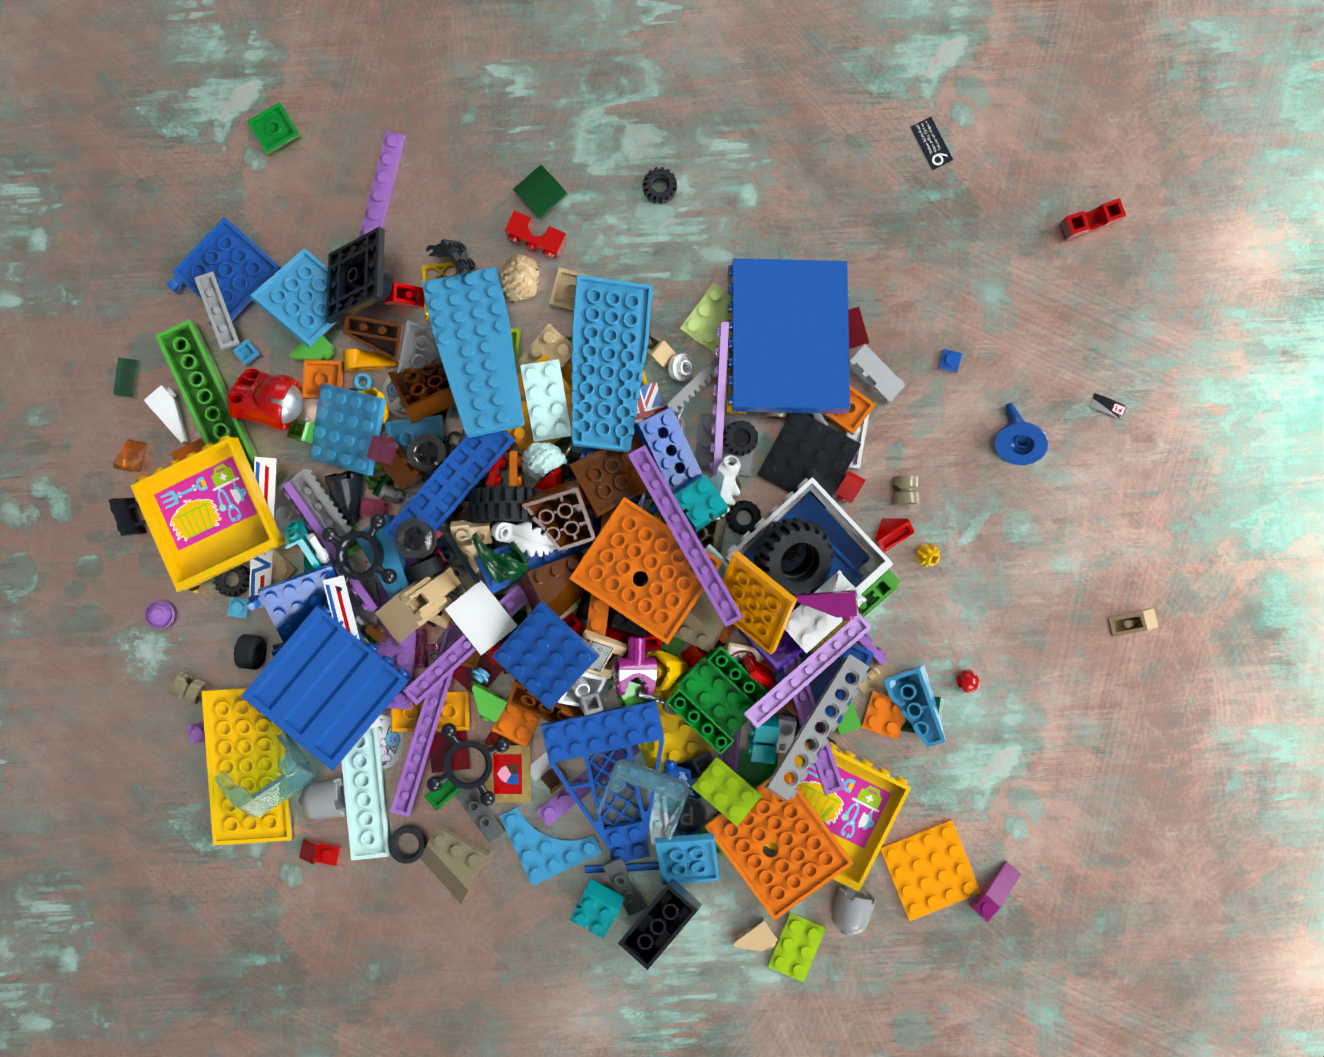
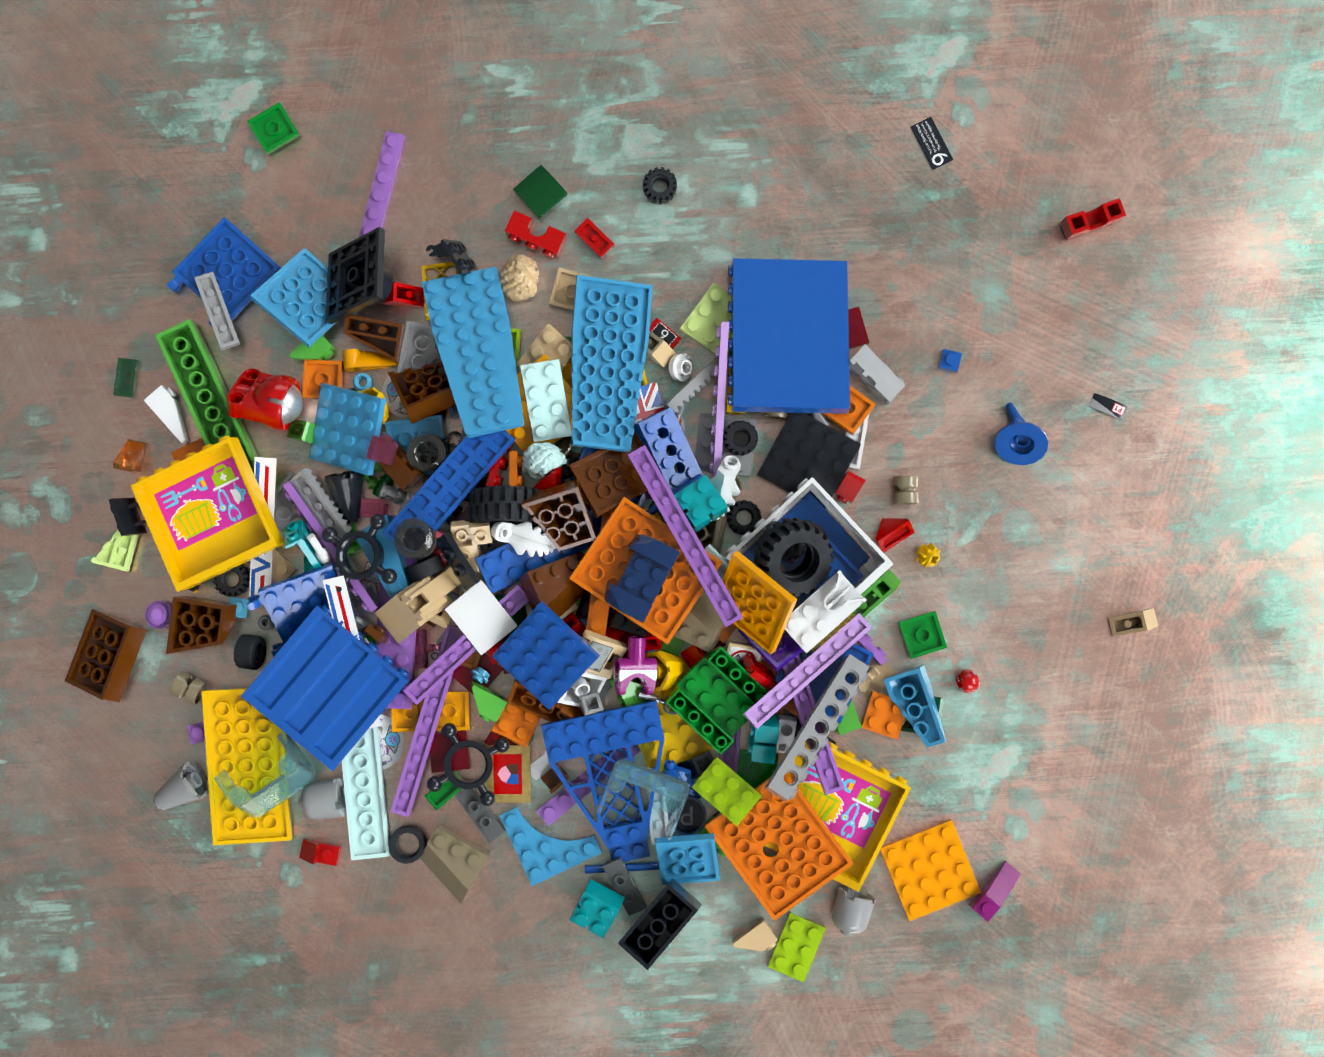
(105, 656): none -> reddish brown slope
(117, 552): none -> yellowish green wing
(182, 787): none -> light grey cone
(198, 623): none -> reddish brown wedge
(246, 352): dark azure plate -> none
(262, 622): none -> dark grey pin
(501, 566): dark green hair -> none
(594, 238): none -> red plate
(641, 577): none -> dark blue piece
(664, 332): none -> sticker
(834, 603): magenta slope -> none
(922, 635): none -> green plate

